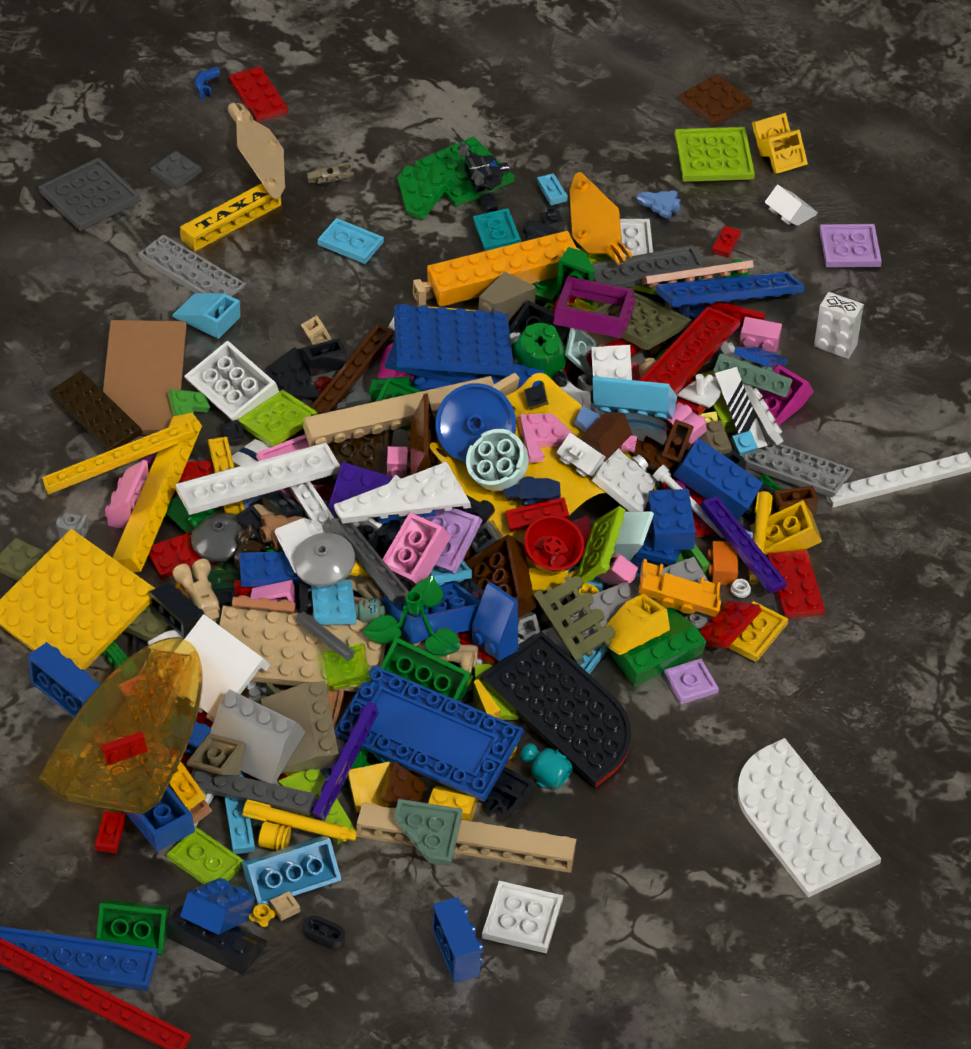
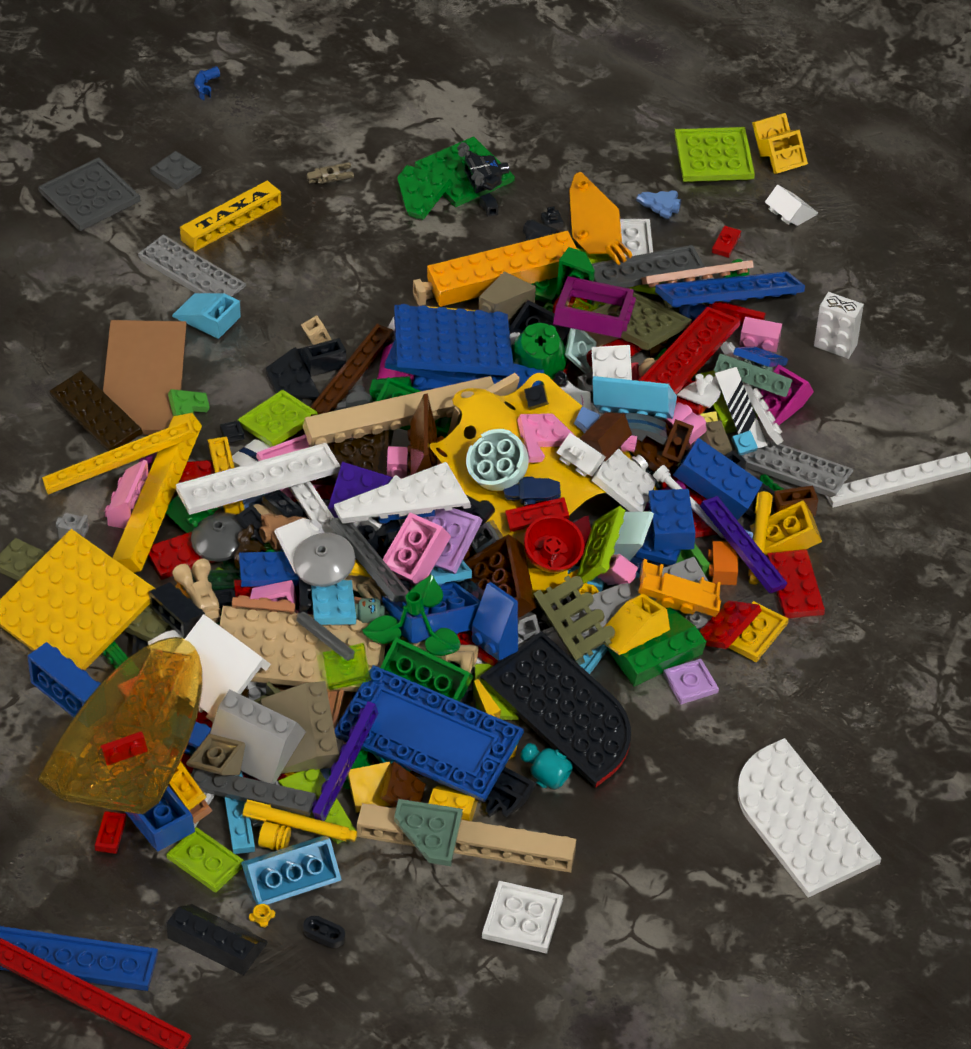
(133, 923): green slope -> none
(218, 906): blue brick -> none
(232, 381): white slope -> none
(258, 94): red plate -> none
(259, 149): tan wing -> none
(285, 906): tan plate -> none
(322, 383): clear red hinge -> none
(350, 240): medium azure plate -> none
(457, 939): blue brick -> none
(468, 414): blue dish -> none
(496, 229): teal plate -> none
(552, 189): medium azure plate -> none
(715, 100): reddish brown plate -> none
(740, 588): white plate -> none
(850, 245): lavender plate -> none

